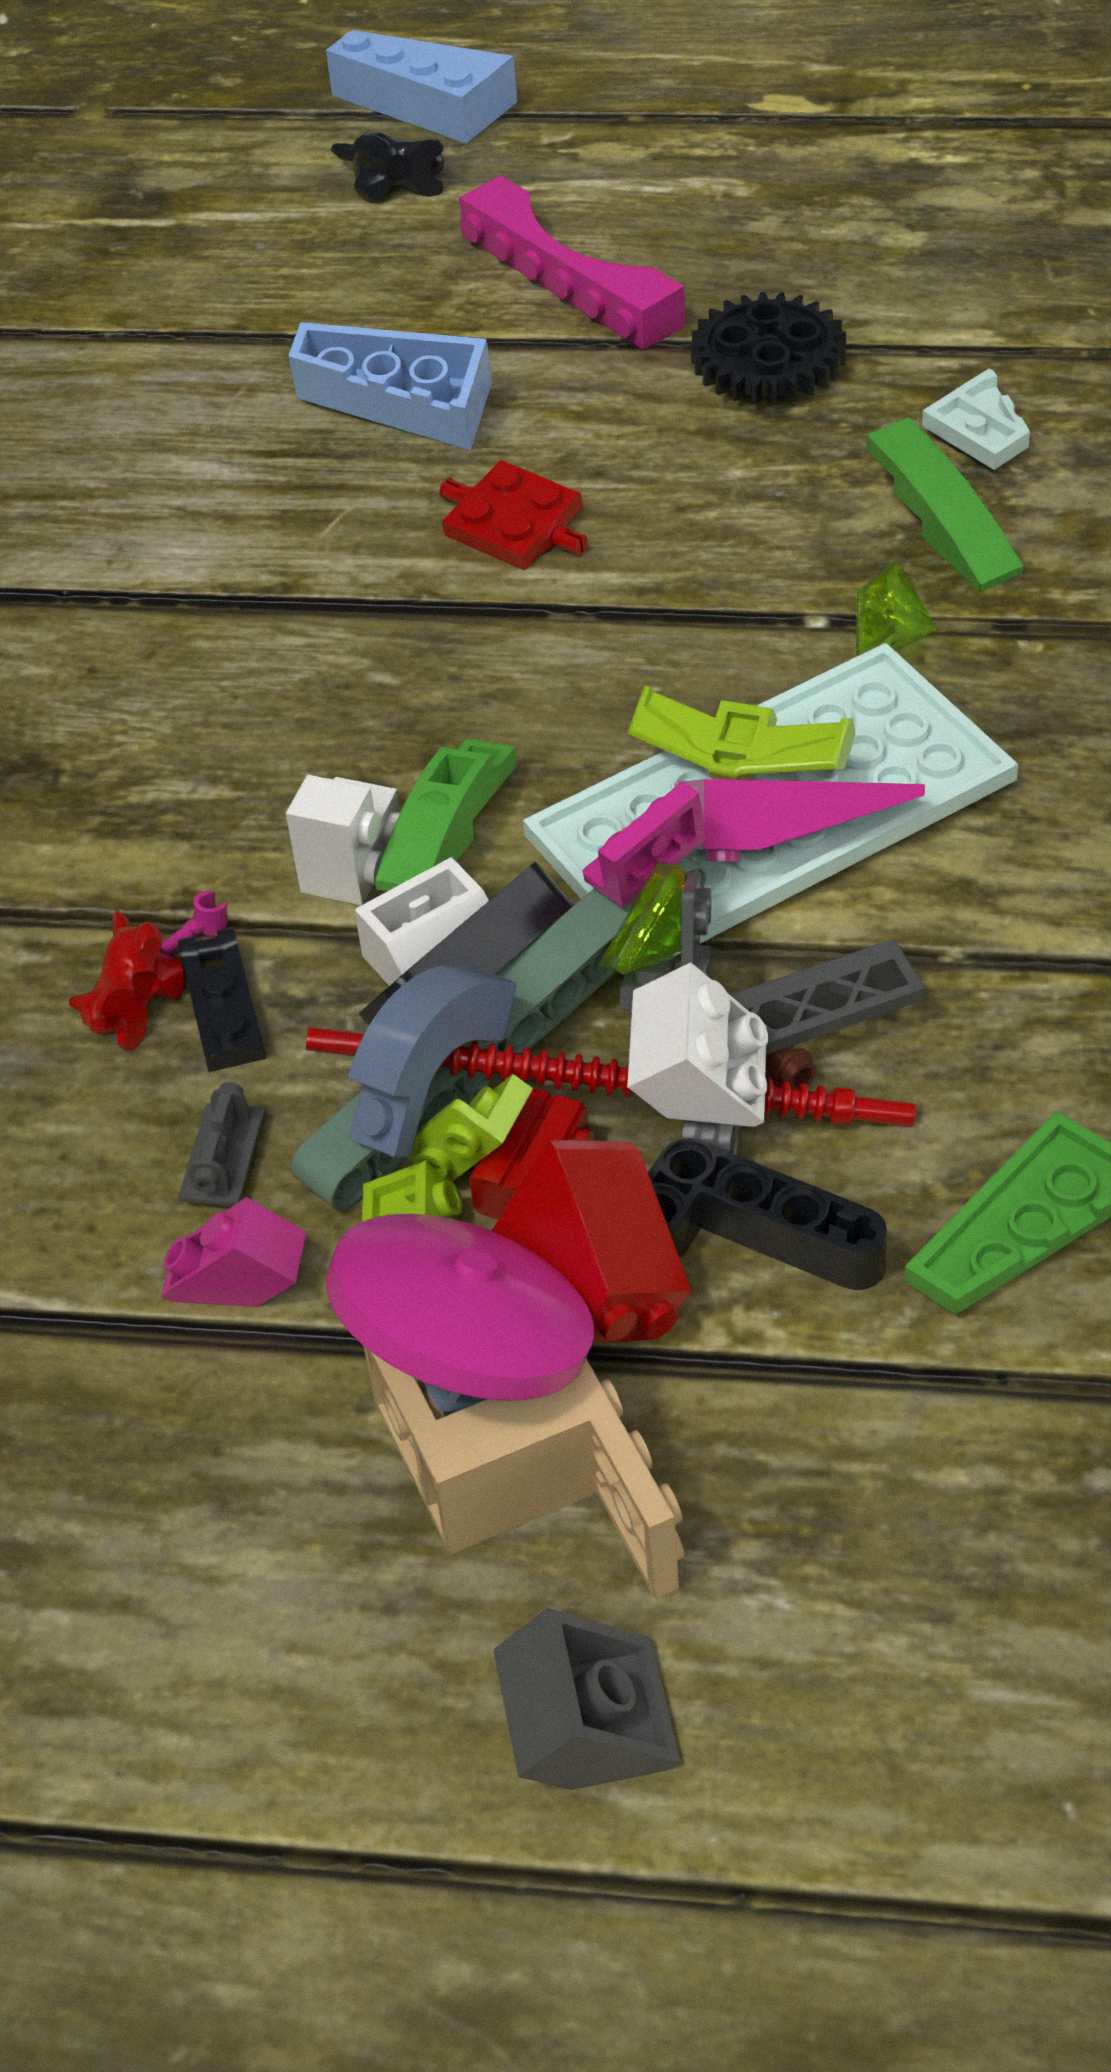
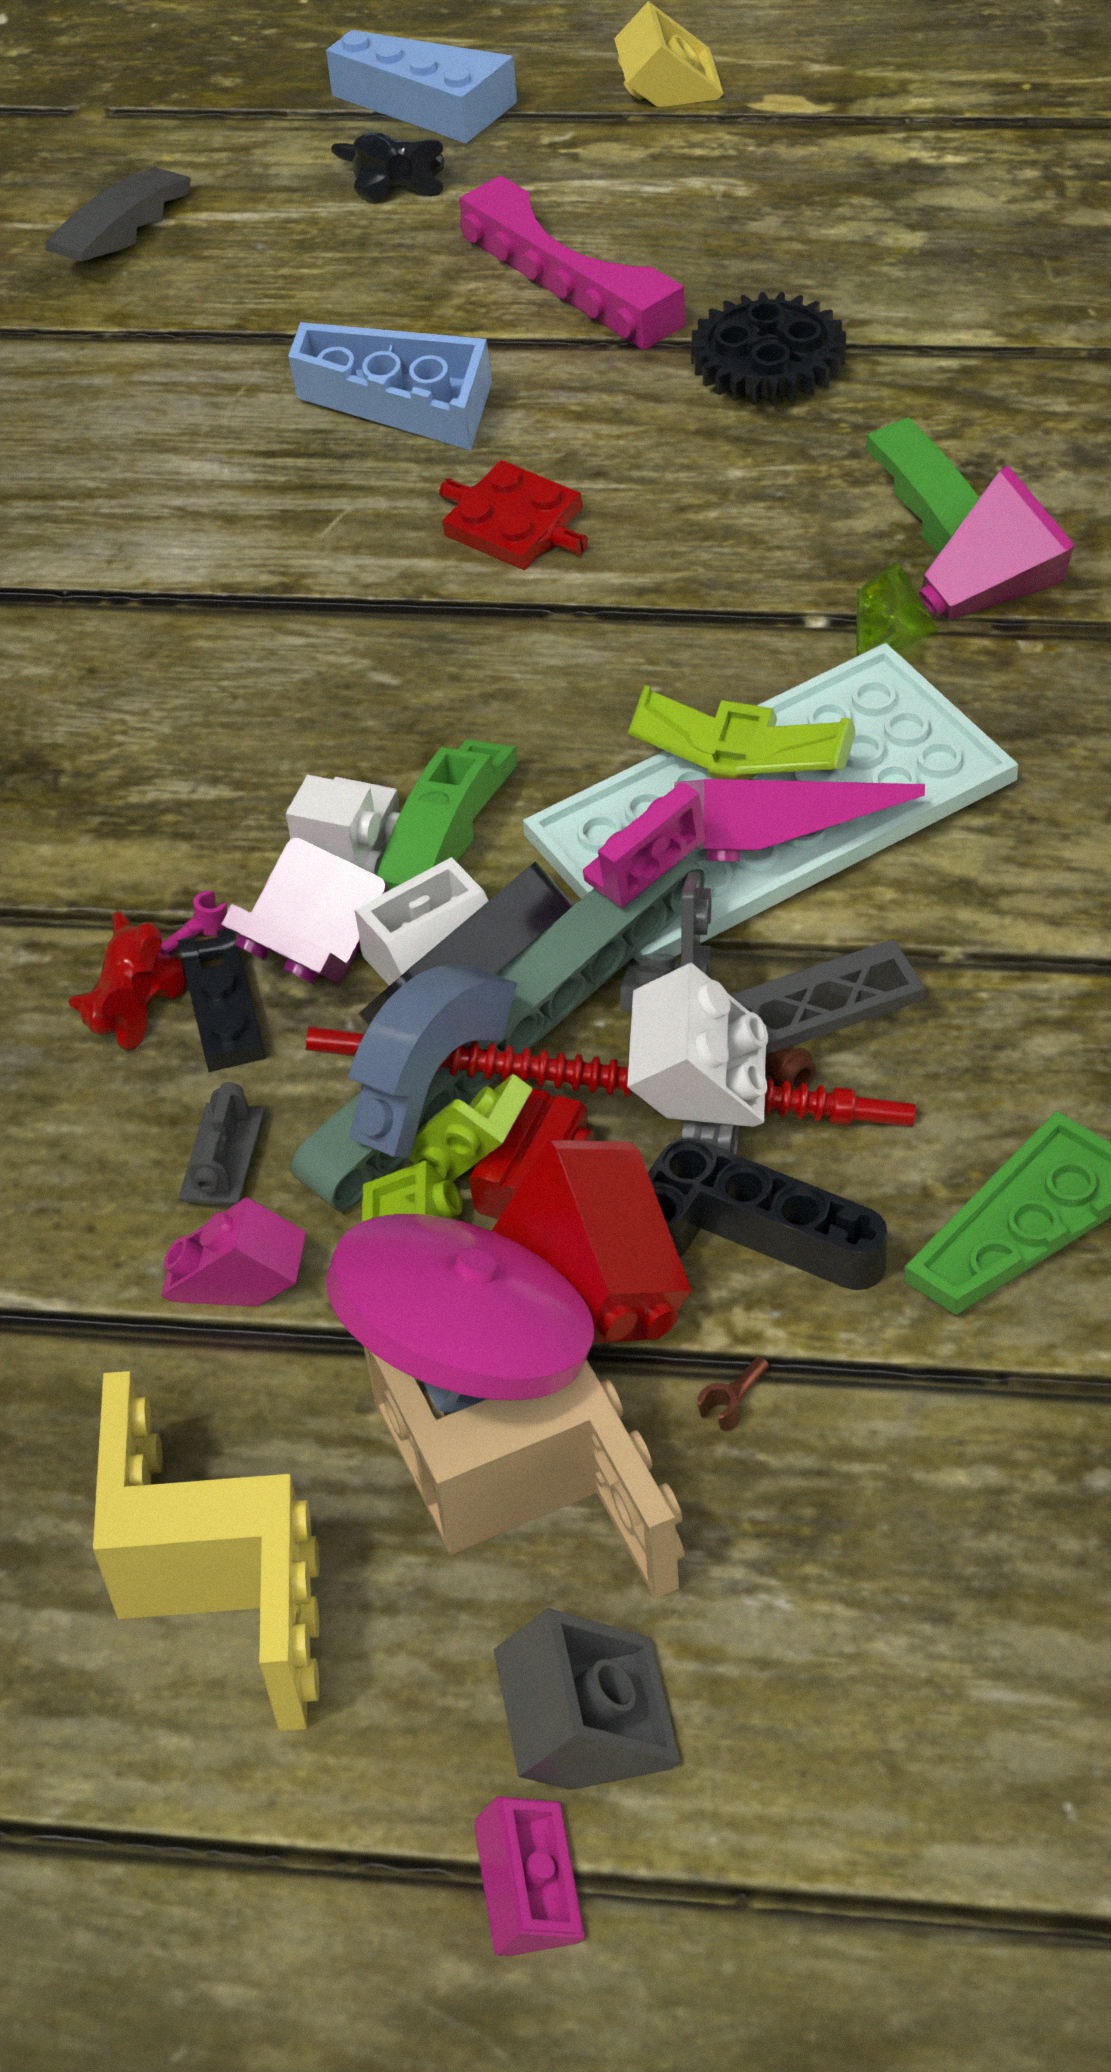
(113, 216): none -> dark grey slope
(206, 1548): none -> light yellow bracket
(307, 913): none -> bracket
(527, 1876): none -> dark pink slope
(652, 924): clear neon green slope -> none
(665, 61): none -> light yellow slope
(731, 1394): none -> copper hand
(979, 421): light aqua wing -> none
(997, 553): none -> slope

